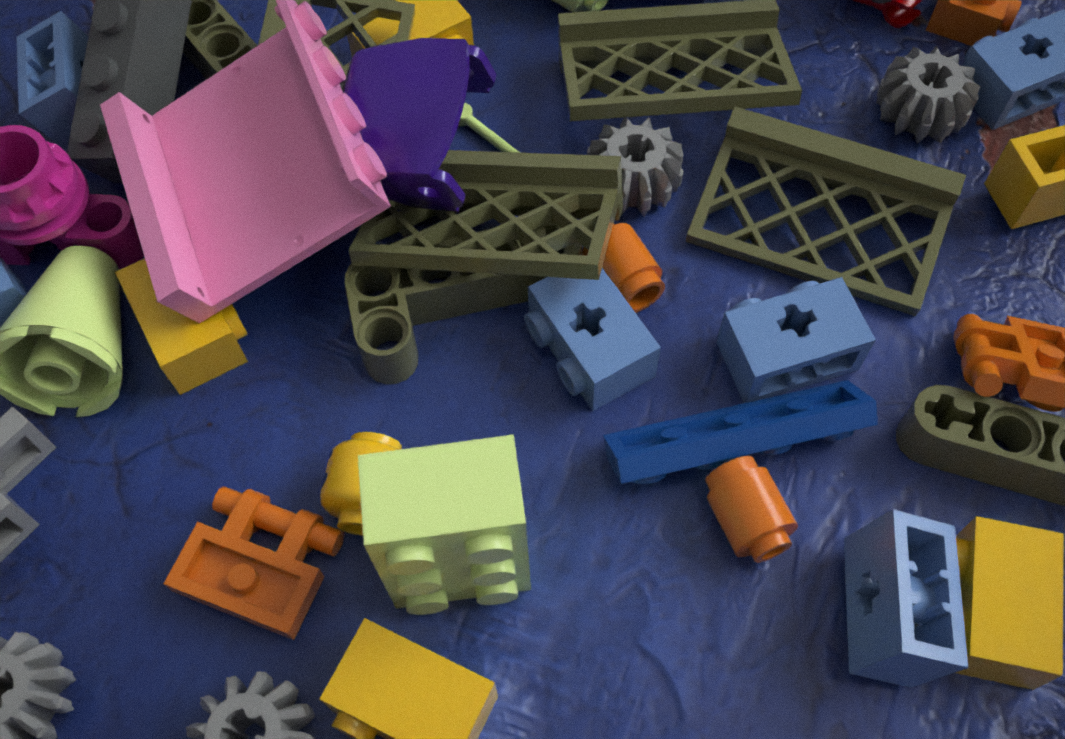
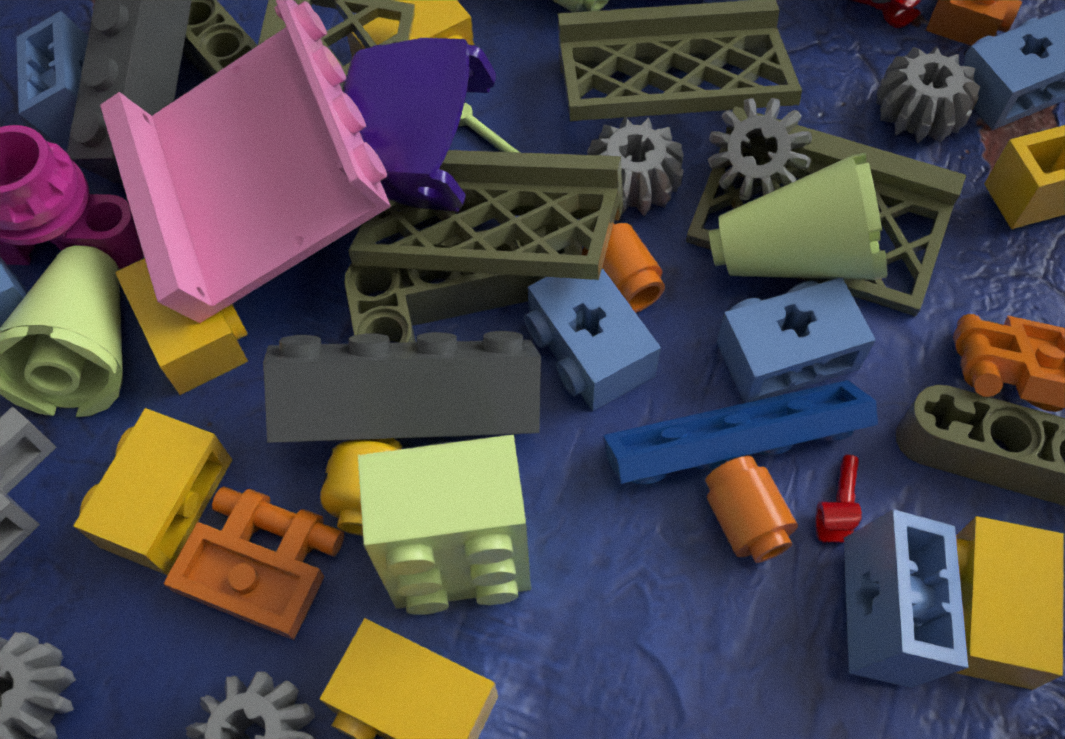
(153, 491): none -> yellow brick
(401, 387): none -> dark grey brick
(773, 133): none -> light grey gear
(807, 229): none -> yellowish green cone
(840, 518): none -> red hand

